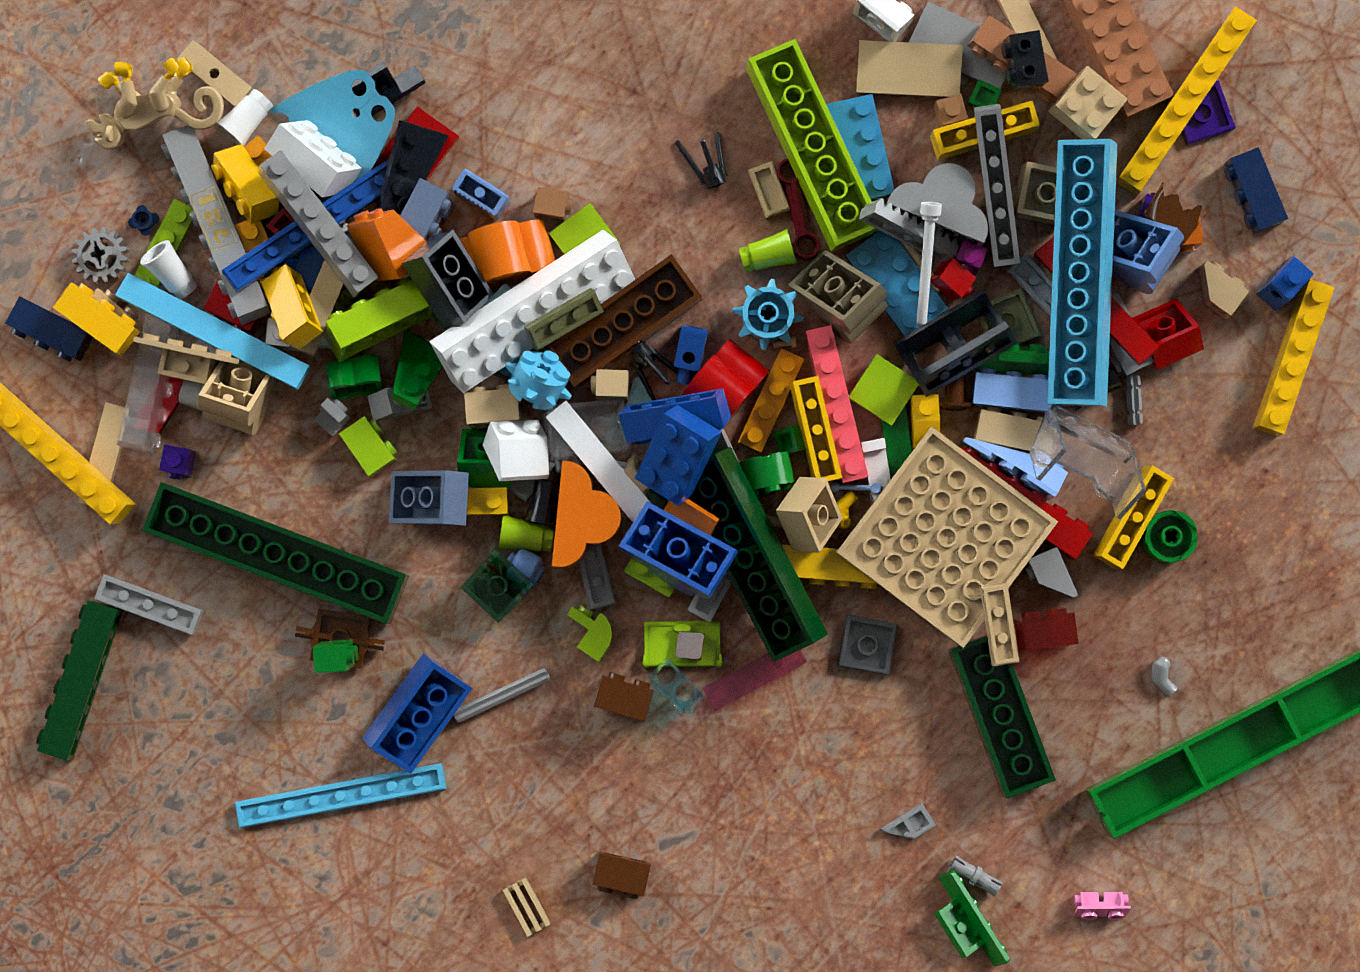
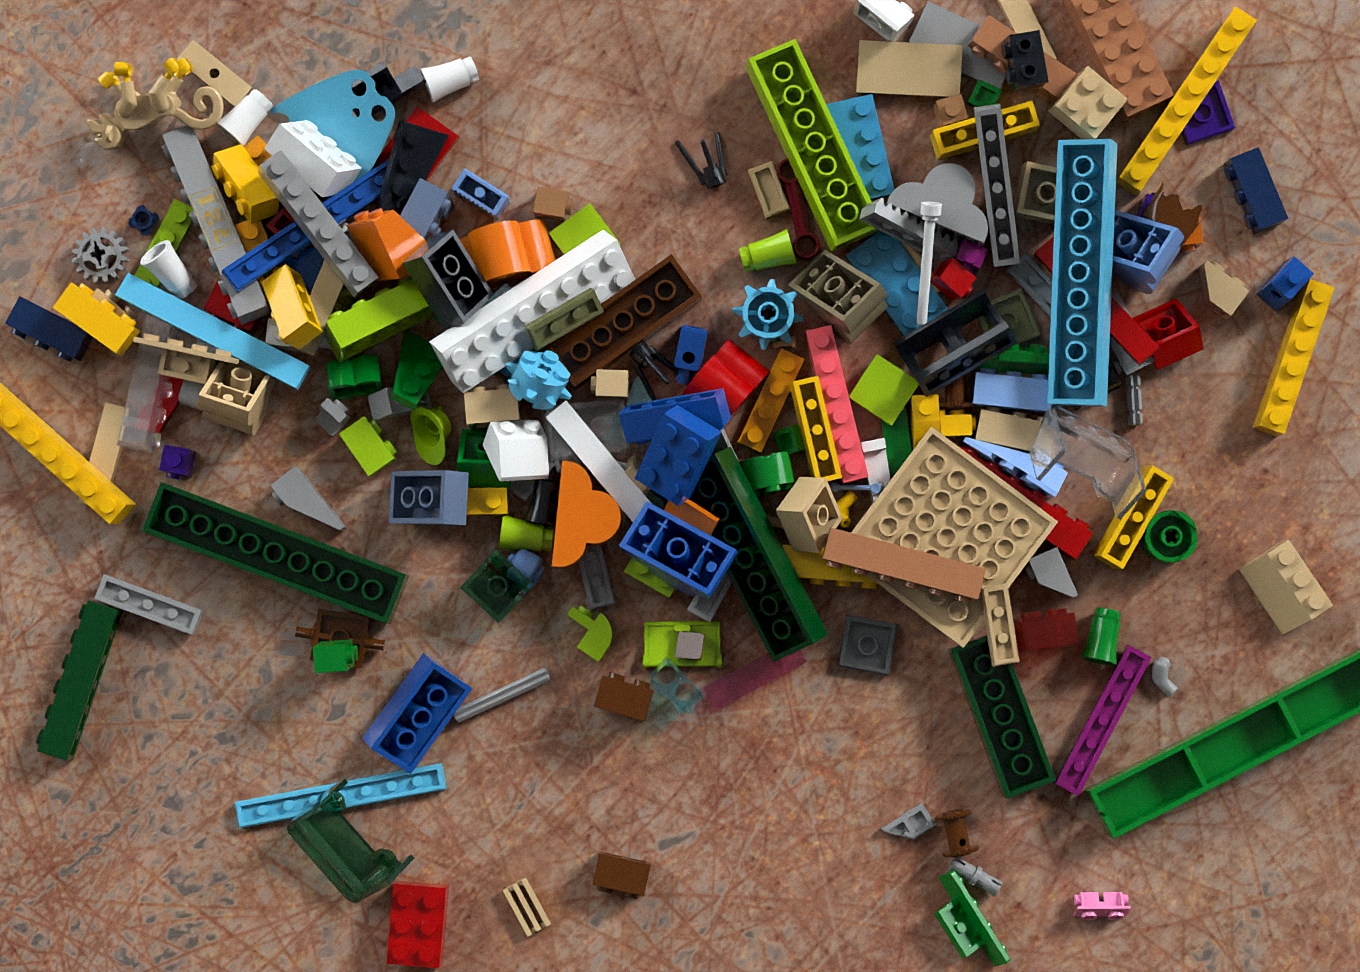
(300, 494): none -> light grey slope
(341, 850): none -> clear green windscreen
(417, 924): none -> red brick
(430, 430): none -> lime piece
(449, 77): none -> white plant
(903, 564): none -> nougat brick
(956, 833): none -> reddish brown hose
(957, 424): none -> yellow brick
(1102, 637): none -> green plant
(1102, 720): none -> magenta plate
(1285, 586): none -> tan slope

